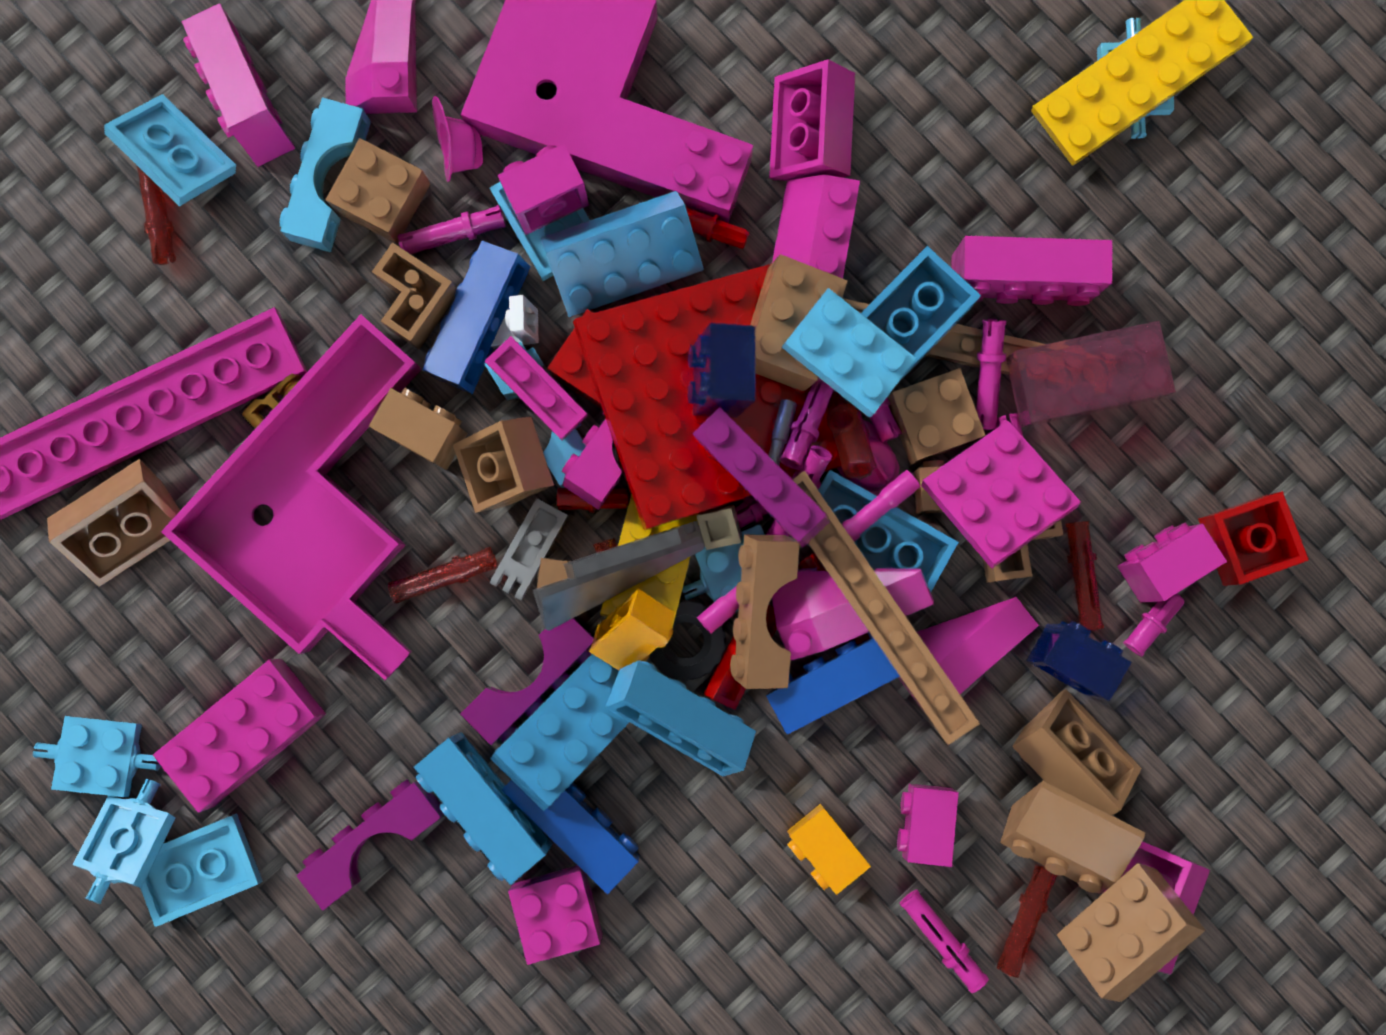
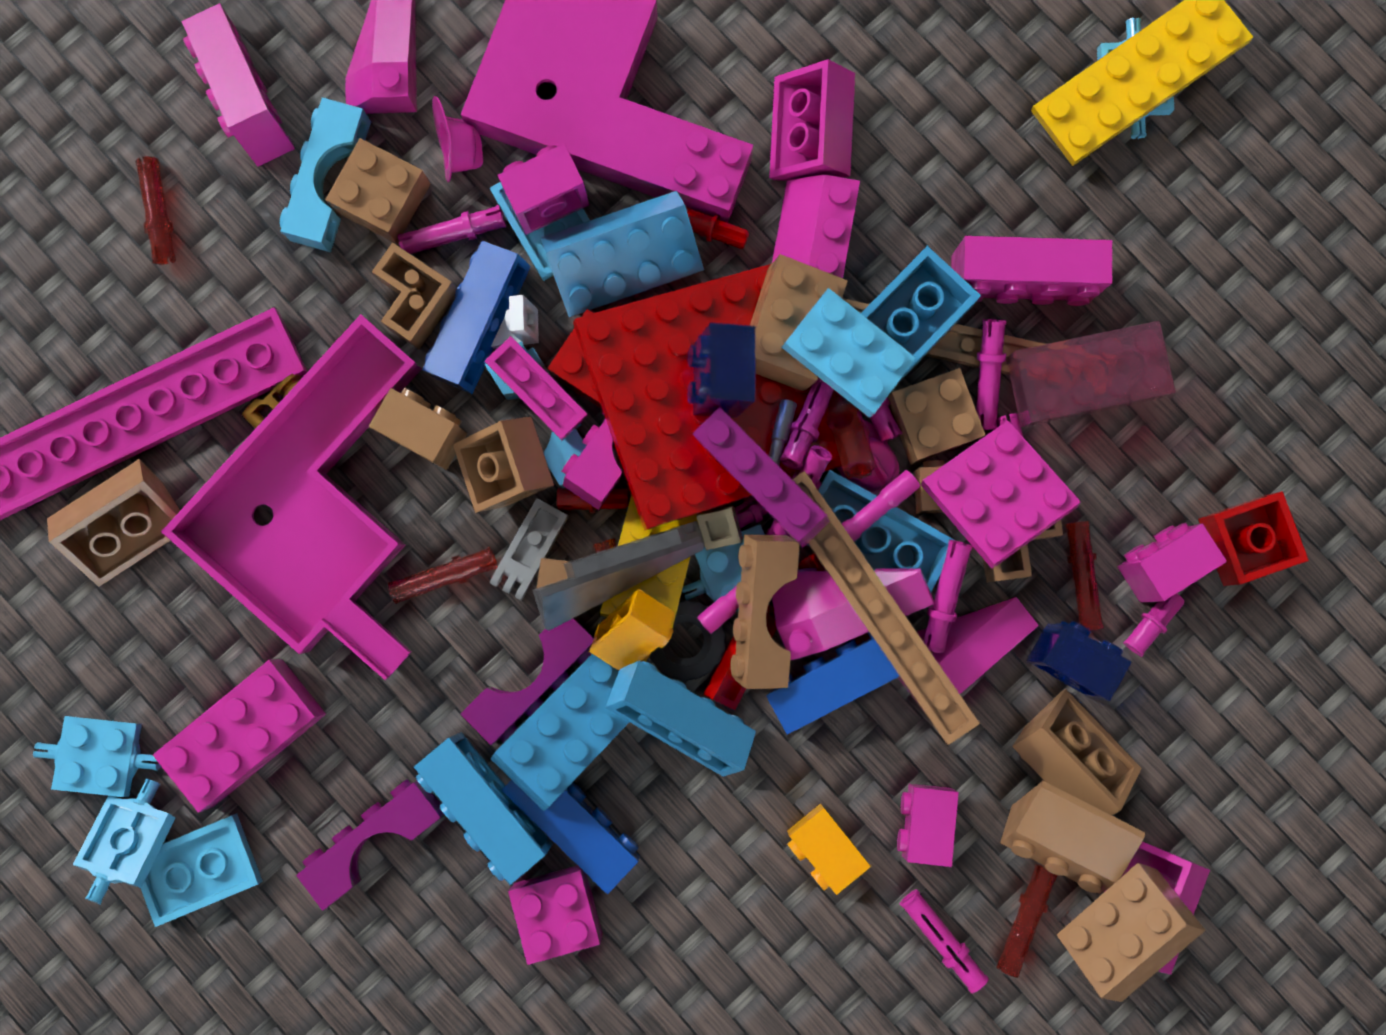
(170, 149): medium azure plate -> none
(943, 612): none -> dark pink pin

